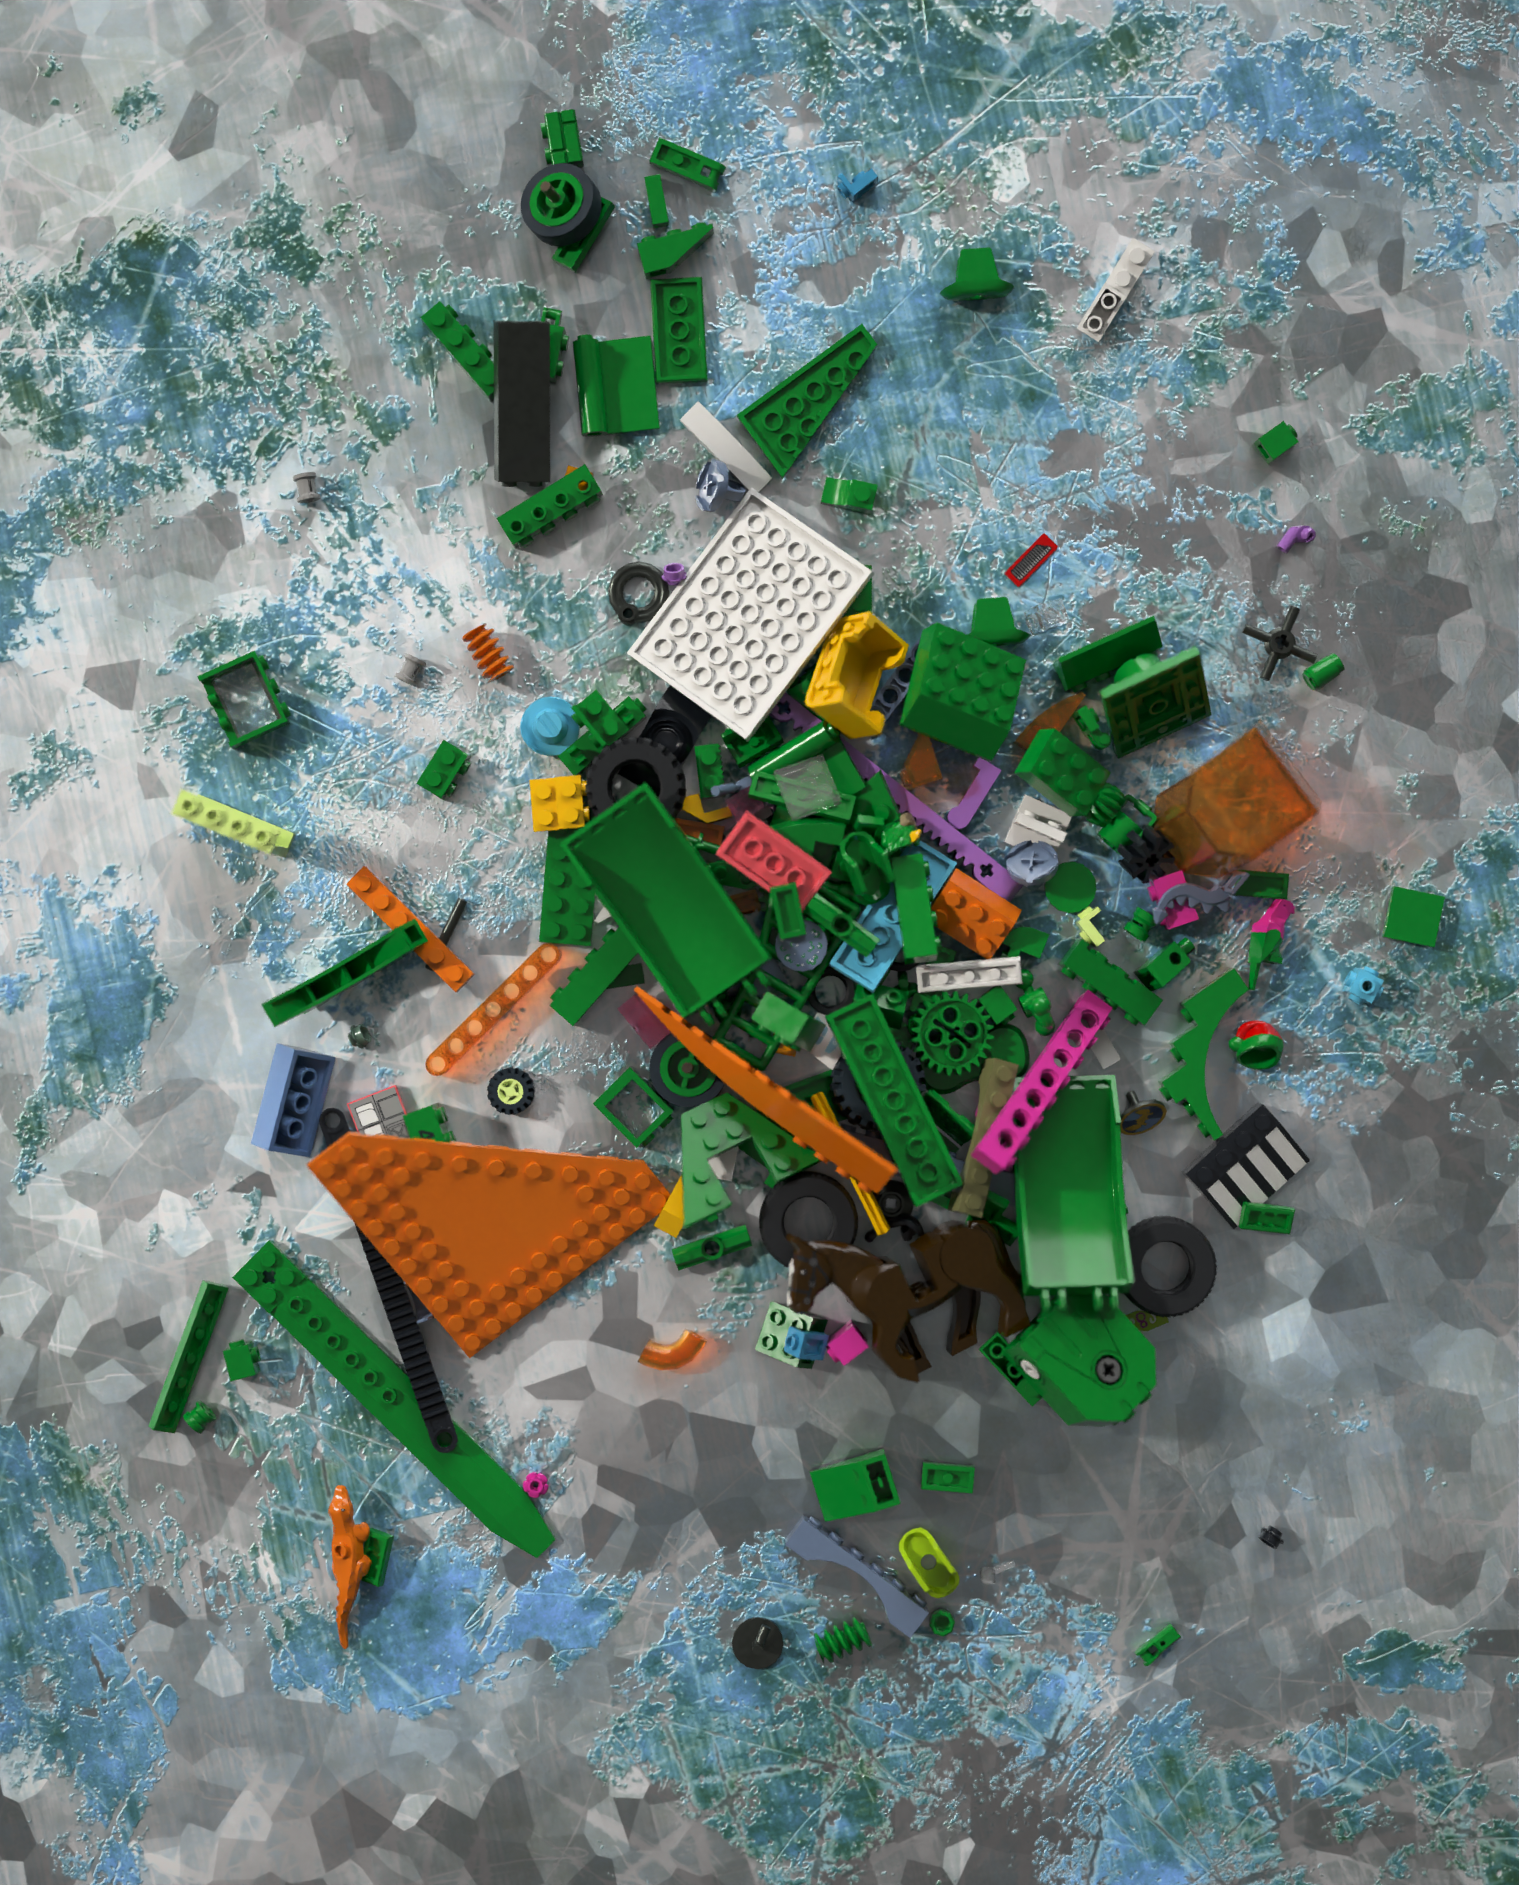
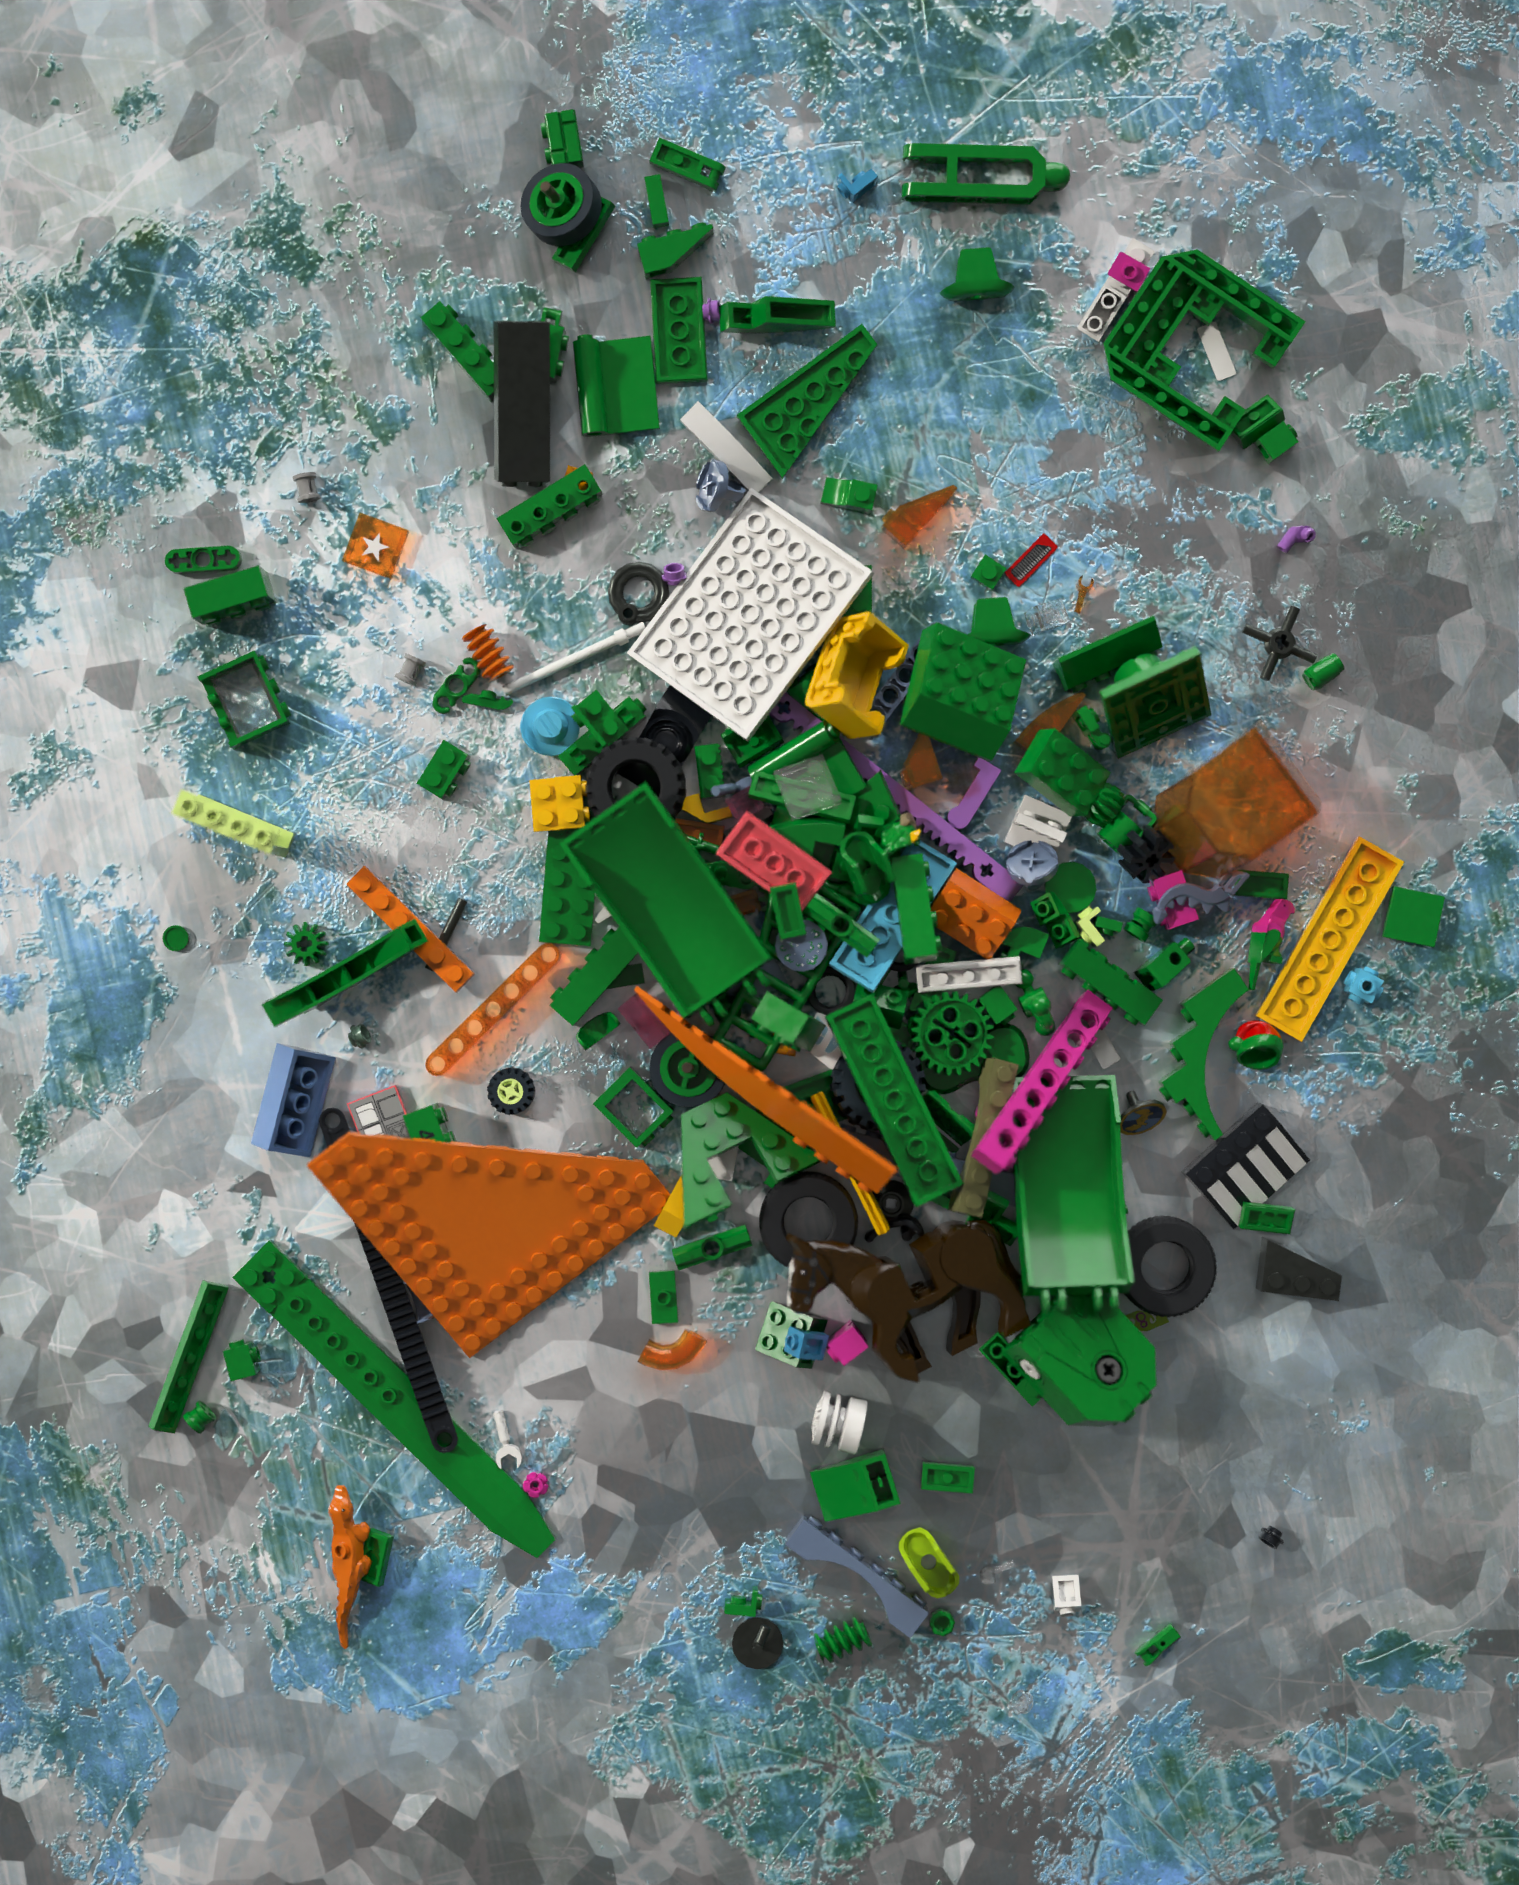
(175, 938): none -> green piece
(184, 568): none -> green beam
(230, 596): none -> green brick
(299, 937): none -> green gear
(375, 546): none -> clear orange tile
(444, 690): none -> green piece
(488, 700): none -> green piece
(504, 1439): none -> white piece
(596, 1029): none -> green helmet
(621, 637): none -> white bar
(663, 1296): none -> green plate
(711, 310): none -> medium lavender plate
(740, 1606): none -> green bracket
(777, 315): none -> green slope
(839, 1422): none -> white wheel
(913, 516): none -> clear orange slope
(988, 572): none -> green plate
(1045, 175): none -> green piece
(1058, 922): none -> green slope
(1066, 1595): none -> white bracket
(1082, 593): none -> clear orange hand
(1107, 926): none -> green plate
(1128, 271): none -> dark pink bracket
(1200, 287): none -> green slope
(1216, 351): none -> white sticker
(1258, 421): none -> green slope
(1292, 1274): none -> pearl dark grey wedge
(1329, 938): none -> yellow plate

